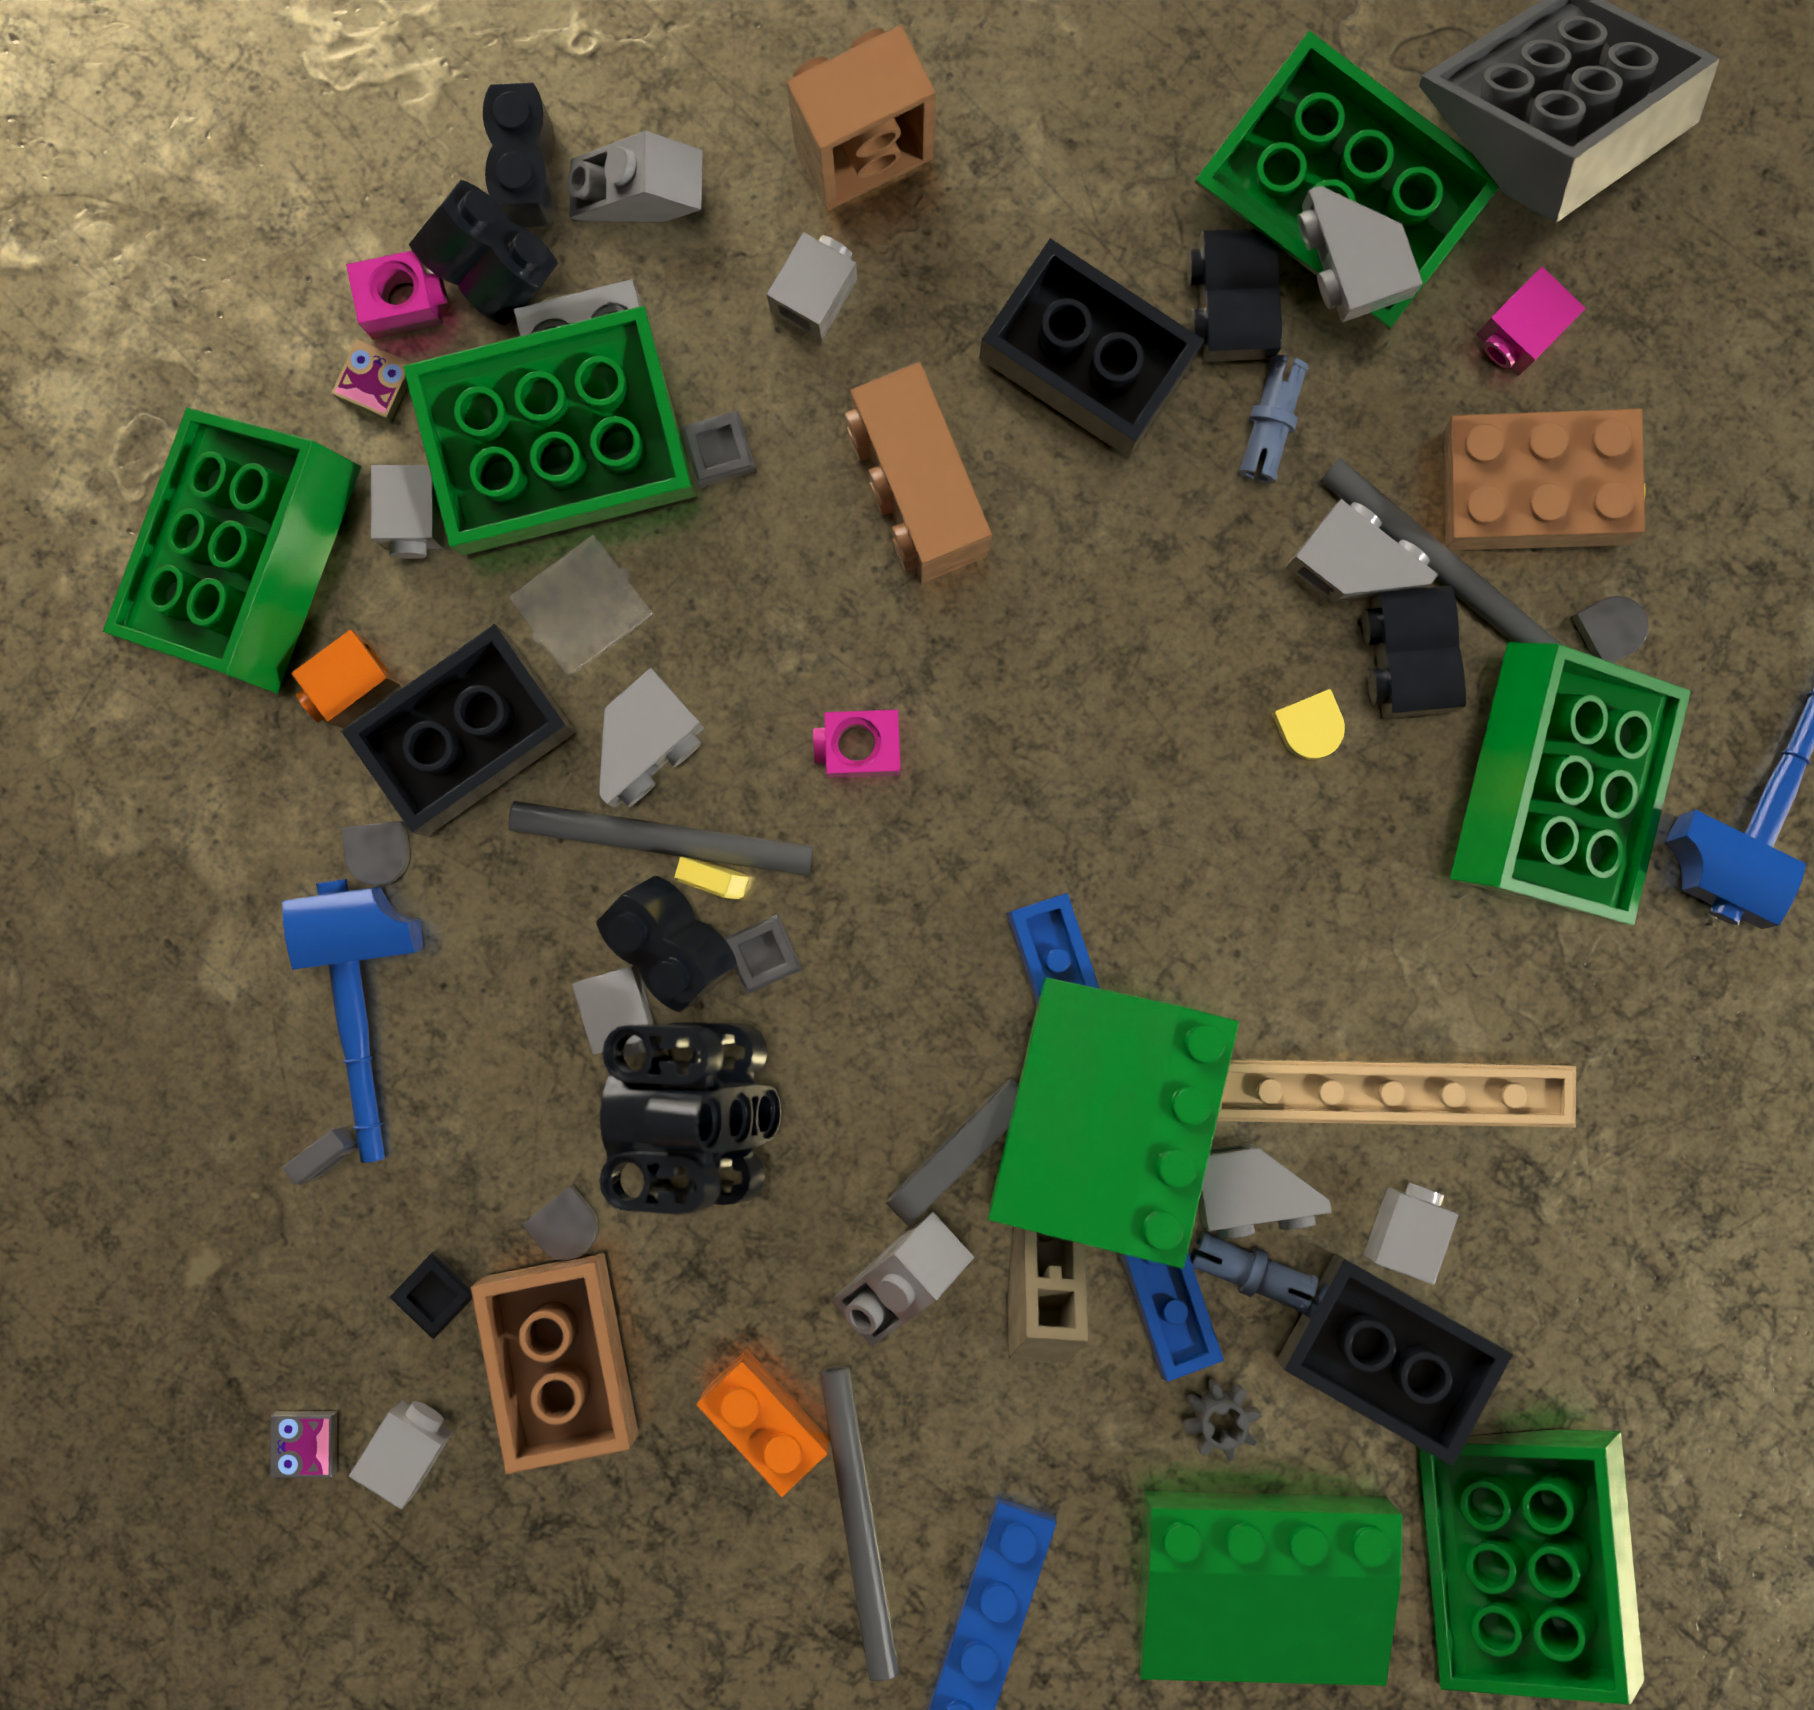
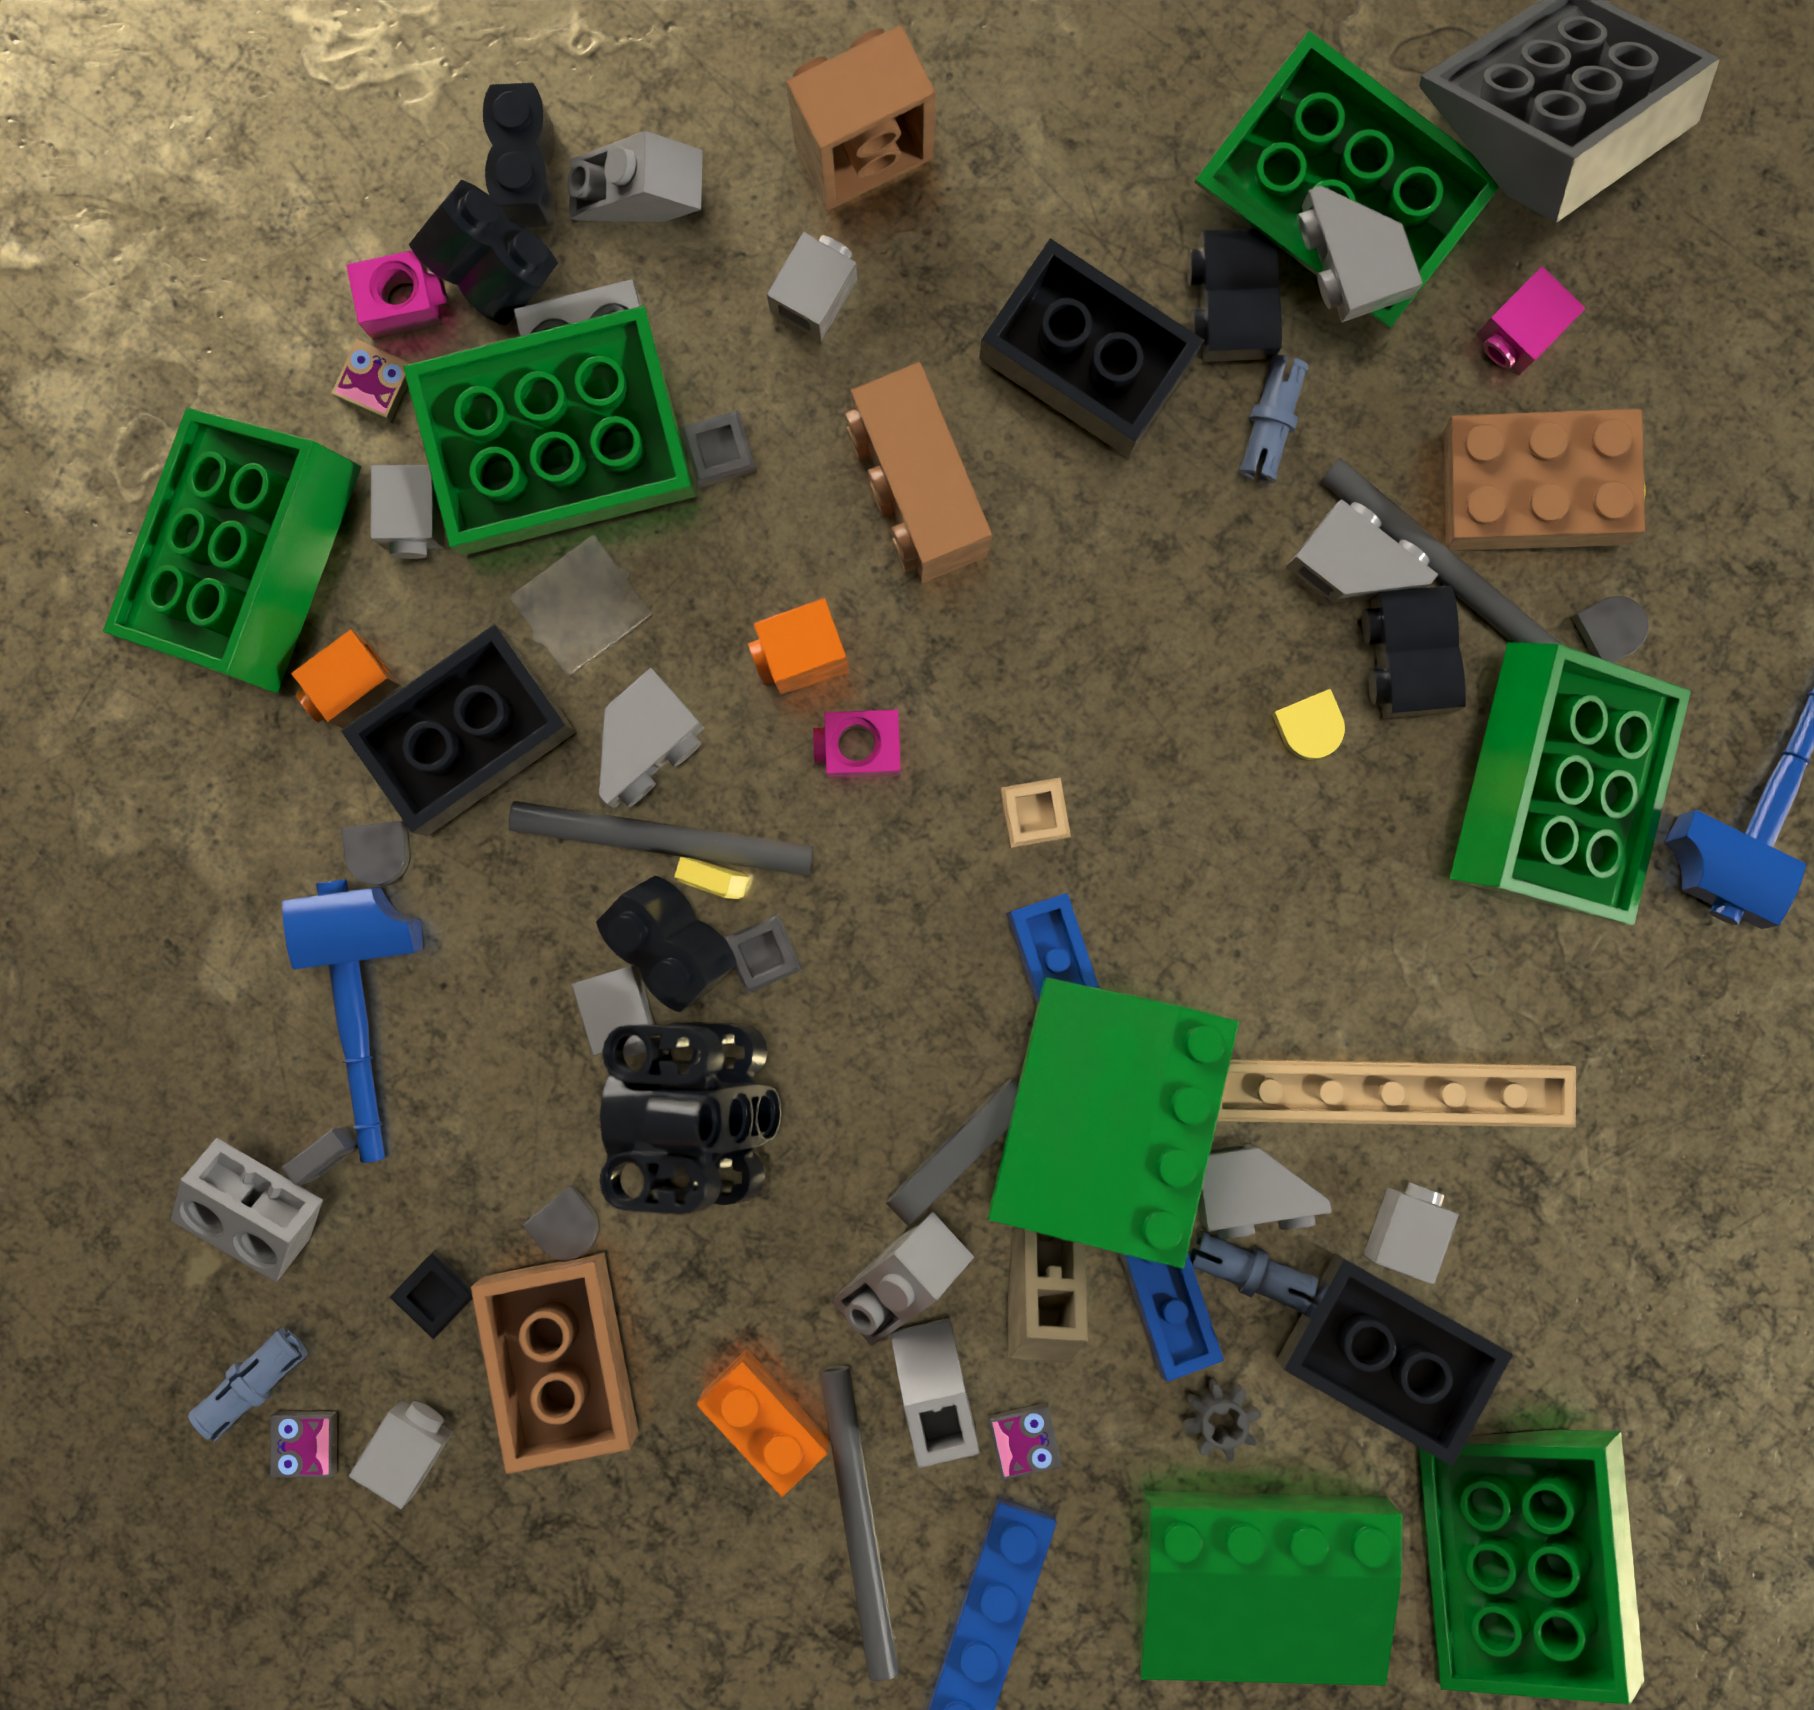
(245, 1209): none -> light grey brick
(247, 1384): none -> sand blue pin
(798, 648): none -> orange brick
(934, 1393): none -> light grey slope
(1024, 1441): none -> tile
(1035, 812): none -> tan tile

